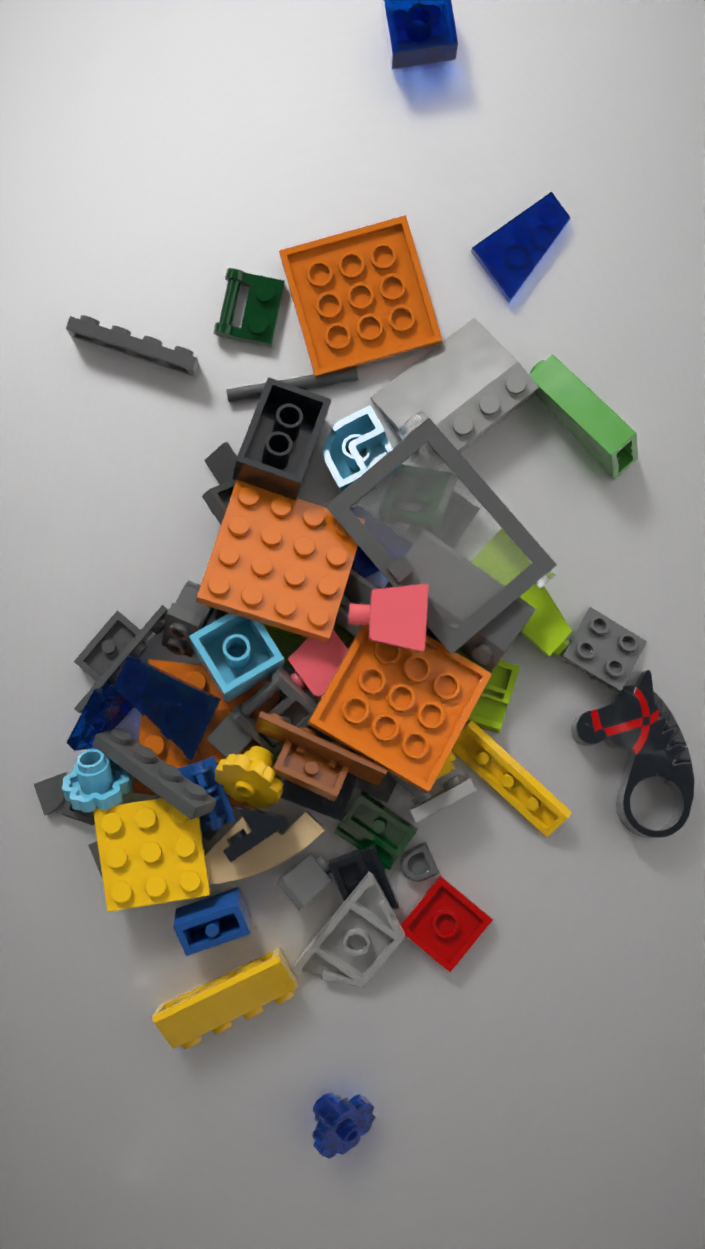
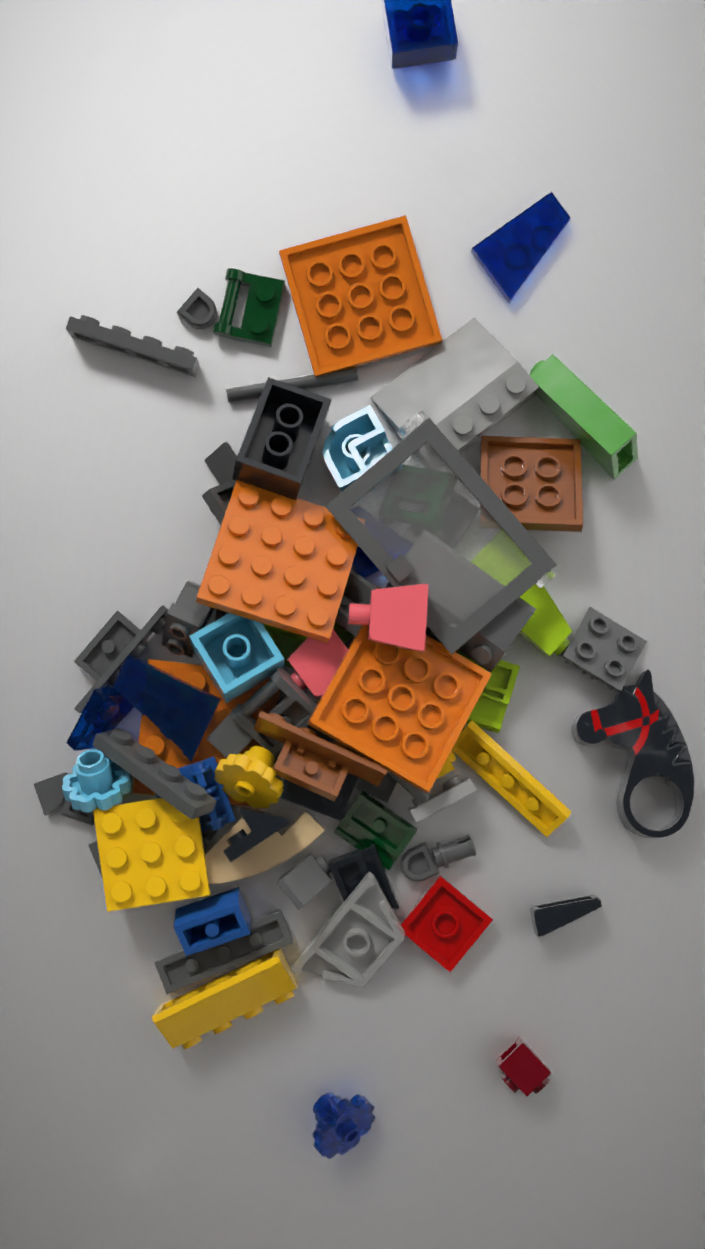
(198, 310): none -> dark grey tile
(266, 936): none -> dark grey plate
(453, 851): none -> dark grey pin
(523, 1068): none -> dark red brick
(536, 479): none -> dark orange plate
(557, 914): none -> black slope

